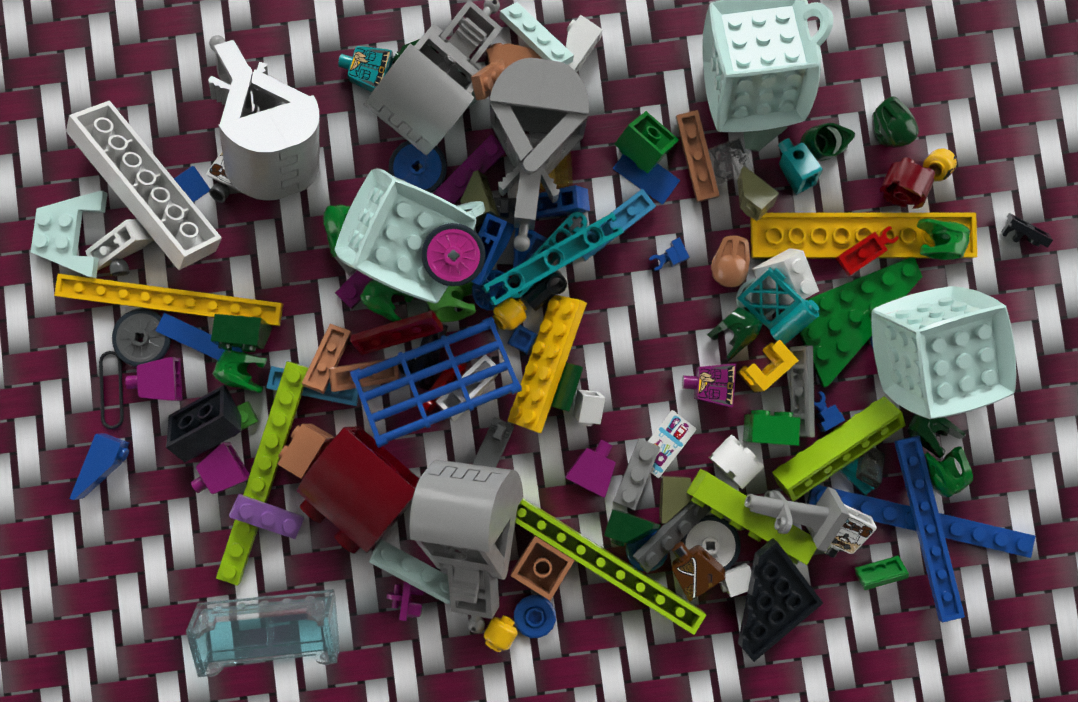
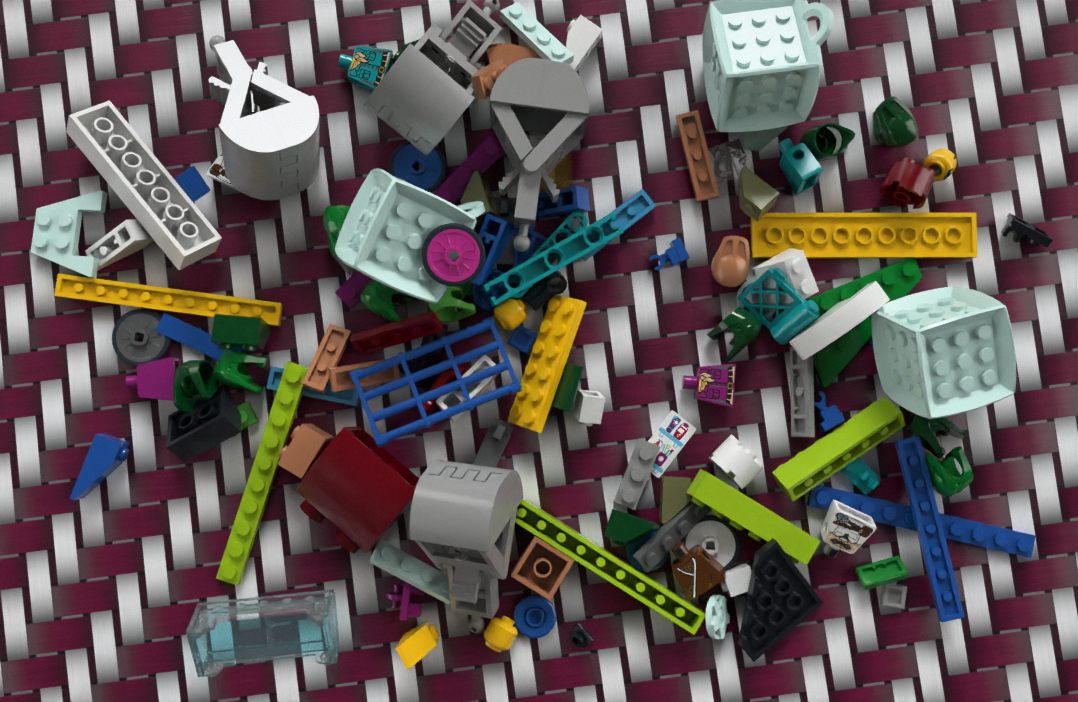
(102, 390): black piece -> none
(119, 267): dark grey hinge -> none
(192, 381): none -> dark green helmet
(219, 192): dark grey hinge -> none
(220, 470): magenta torso -> none
(266, 516): medium lavender plate -> none
(417, 643): none -> yellow slope
(580, 635): none -> black plate
(593, 469): magenta torso -> none
(646, 142): green slope -> none
(657, 183): blue sticker -> none
(717, 616): none -> light aqua wheel
(776, 429): green brick -> none
(781, 362): yellow panel -> none
(821, 520): light grey piece -> none
(839, 320): none -> white slope
(865, 251): red plate -> none
(871, 467): clear smoke plate -> none
(893, 595): none -> light grey tile
(949, 239): green helmet -> none

